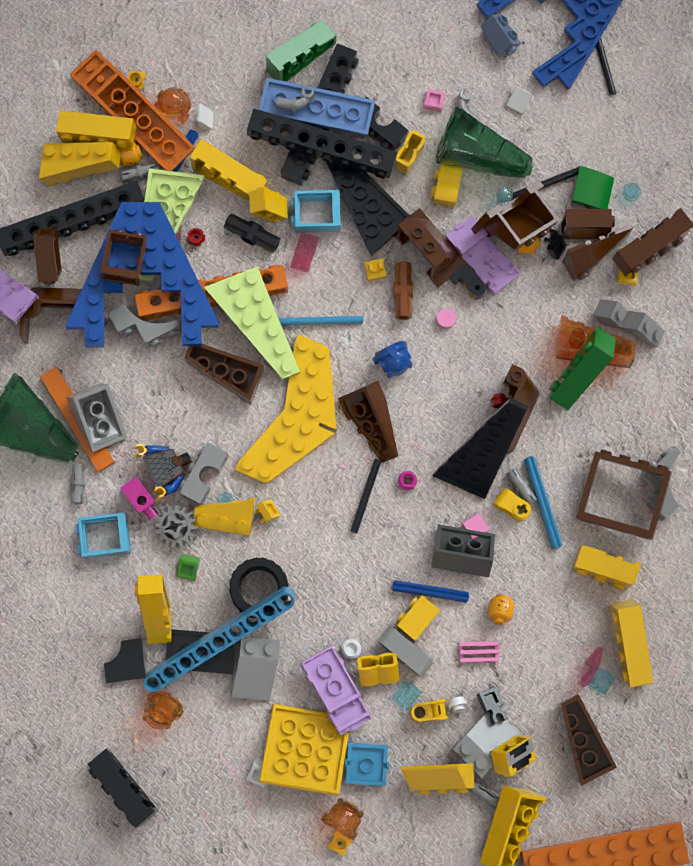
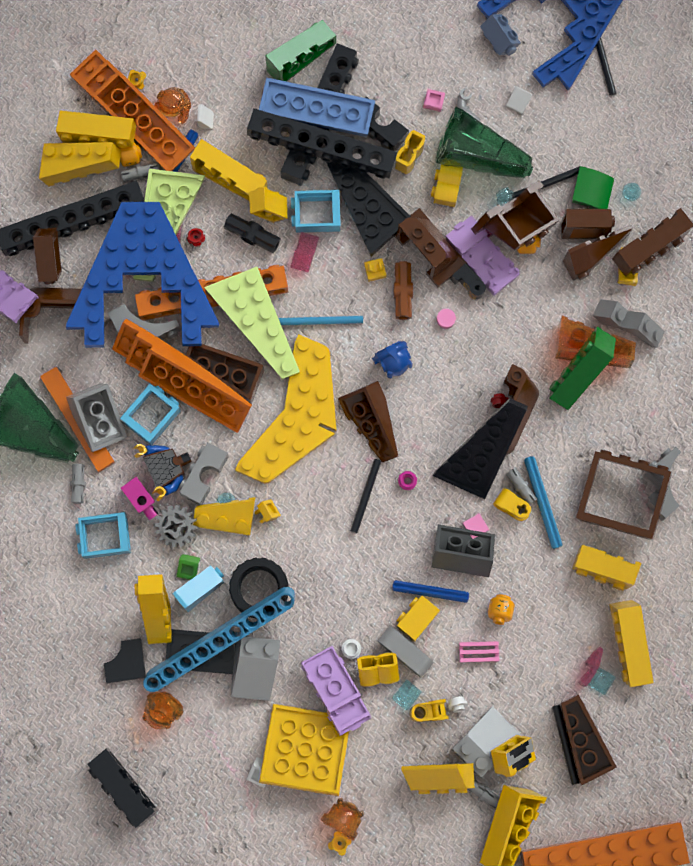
(123, 275): reddish brown window -> none
(151, 437): none -> medium azure window
(180, 376): none -> orange slope
(199, 588): none -> slope
(295, 104): light grey piece -> none
(366, 764): dark azure plate -> none
(491, 702): plate -> none
(556, 244): black plate -> none
(565, 745): none -> black bar

